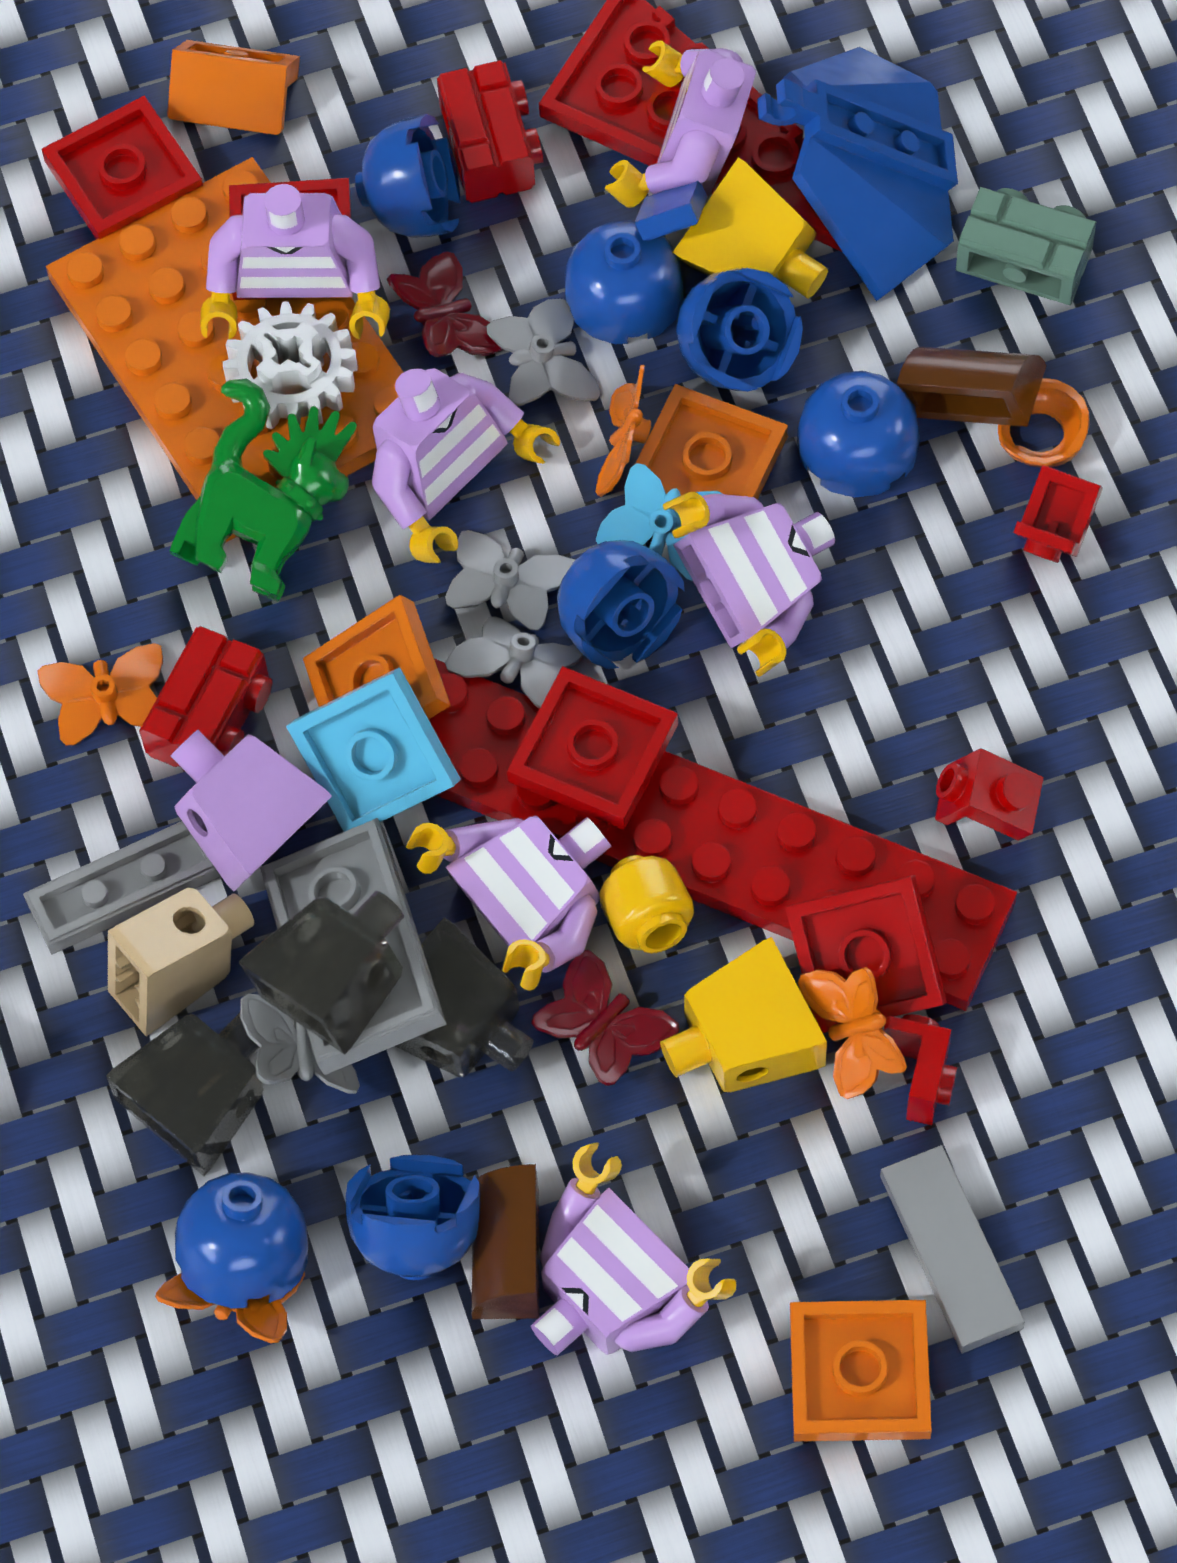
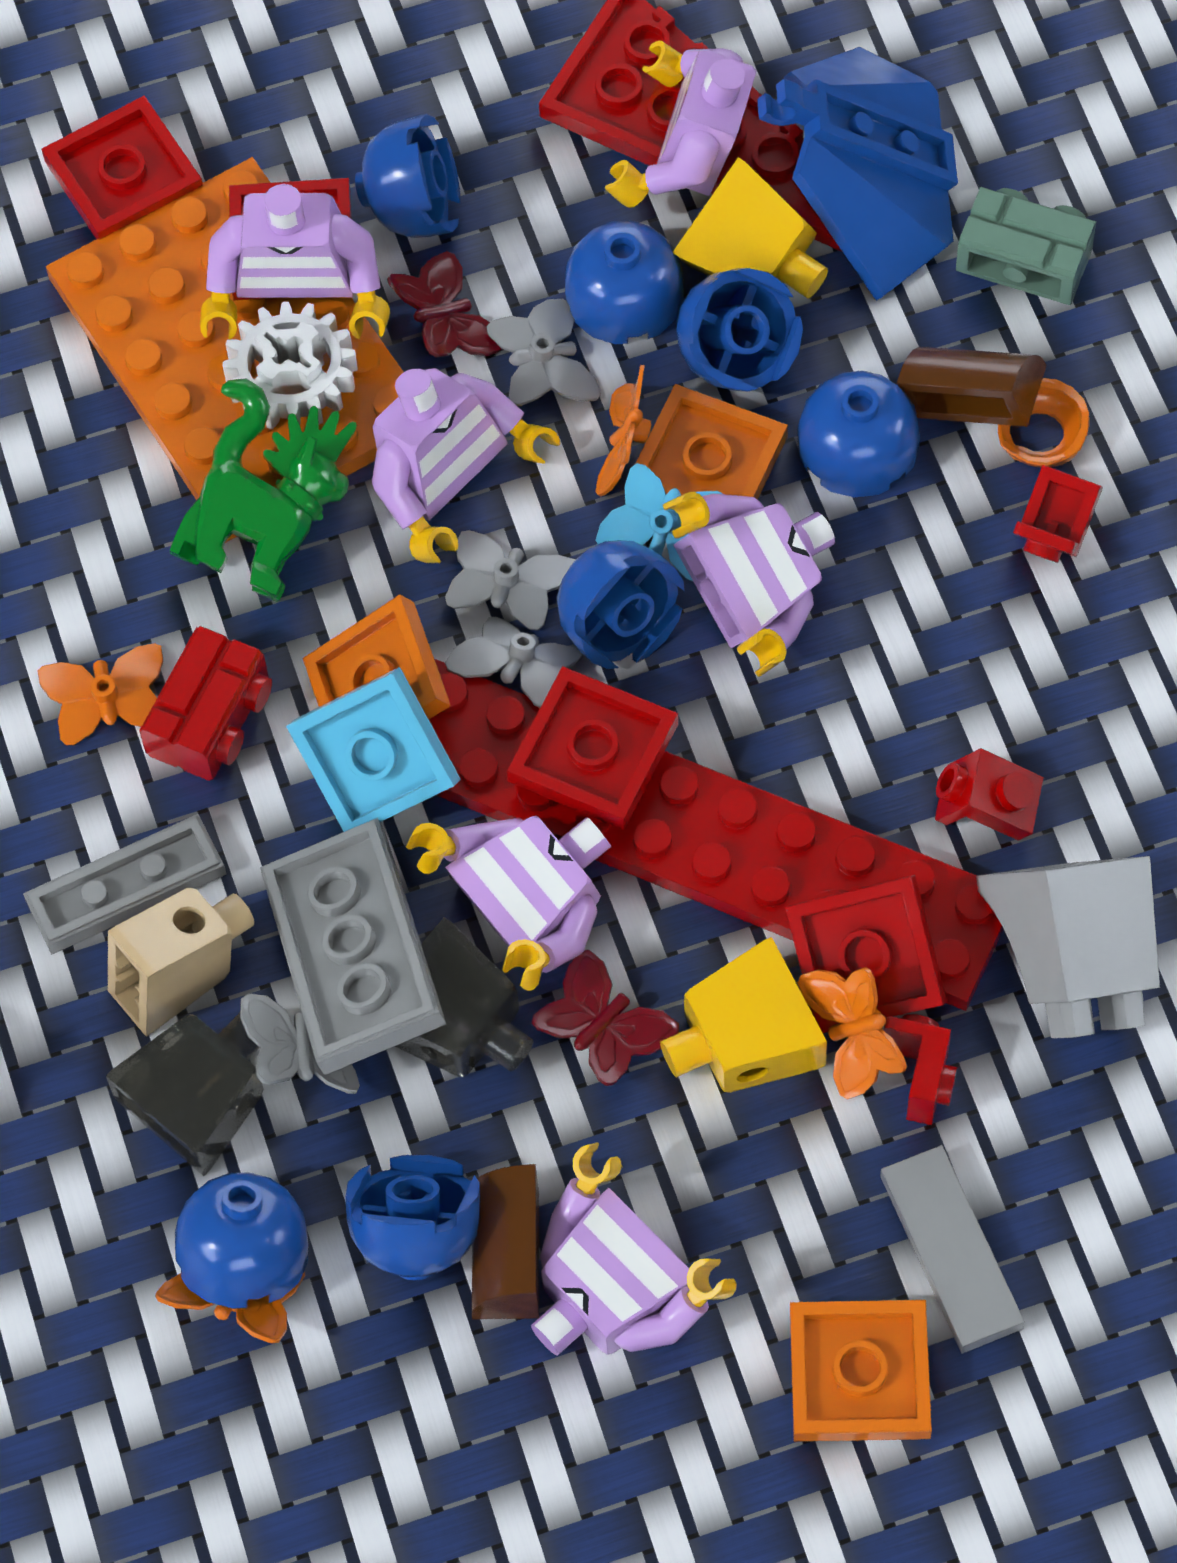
(230, 86): orange panel -> none
(243, 803): lavender torso -> none
(329, 967): clear smoke torso -> none
(487, 130): red brick -> none
(646, 903): yellow head -> none
(670, 210): blue tile -> none
(1081, 937): none -> light grey hips

